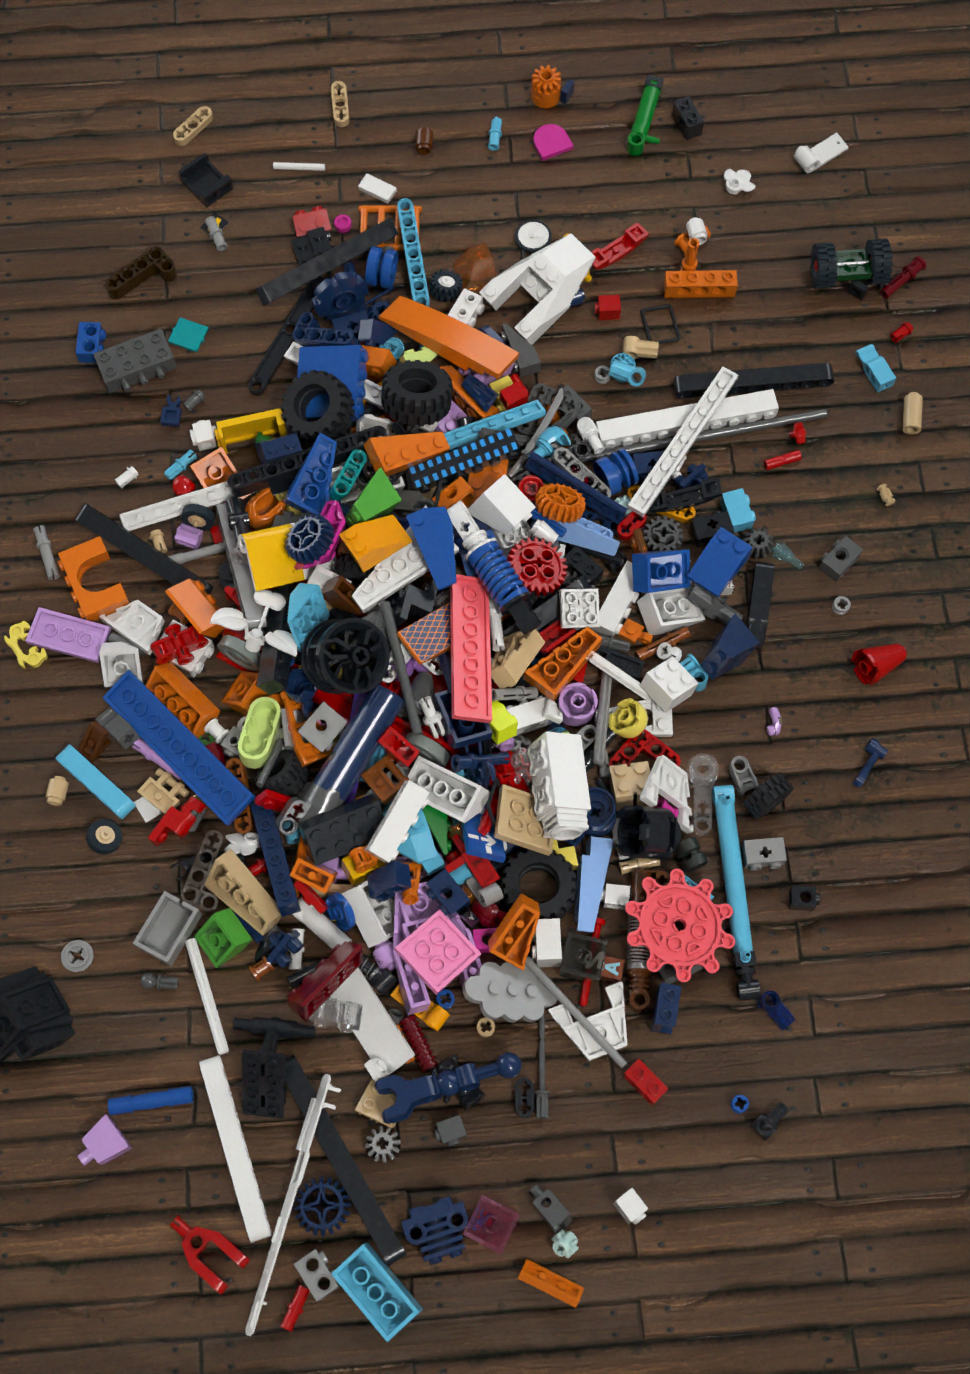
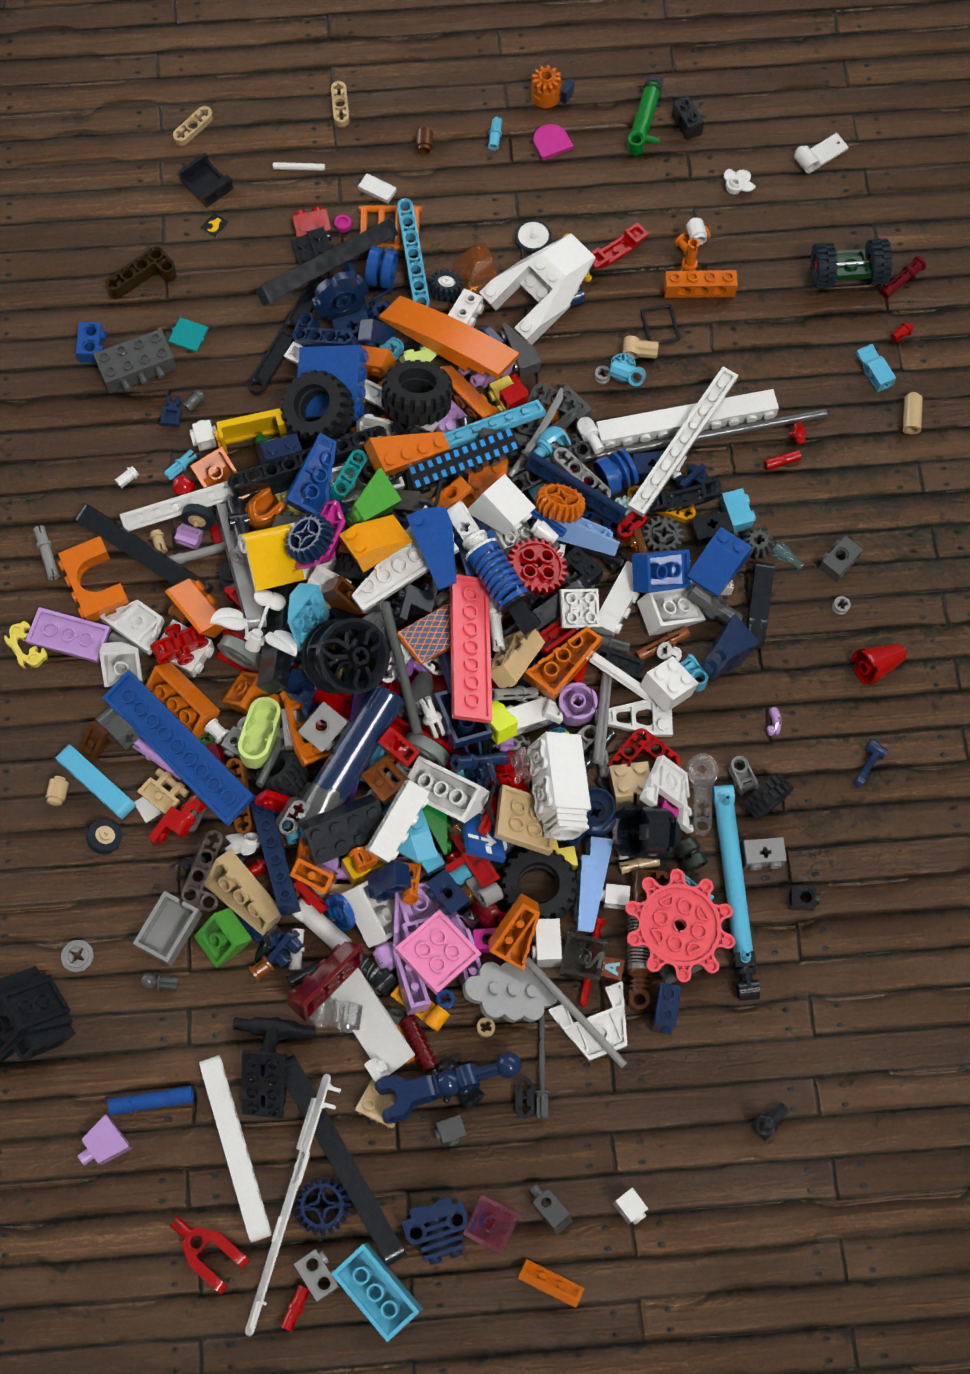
(207, 997): white axle -> none
(216, 233): light grey pin -> none
(377, 1149): light grey gear -> none
(480, 392): dark blue wing -> none
(529, 486): red wheel -> none
(565, 1243): light aqua gear -> none
(608, 307): red brick -> none
(628, 719): light yellow cylinder -> none
(633, 631): orange plate -> none
(645, 1082): red brick -> none
(742, 1098): blue axle -> none
(759, 380): black beam -> none
(778, 1011): clear blue piece -> none
(857, 289): black tile -> none
(886, 494): tan piece -> none

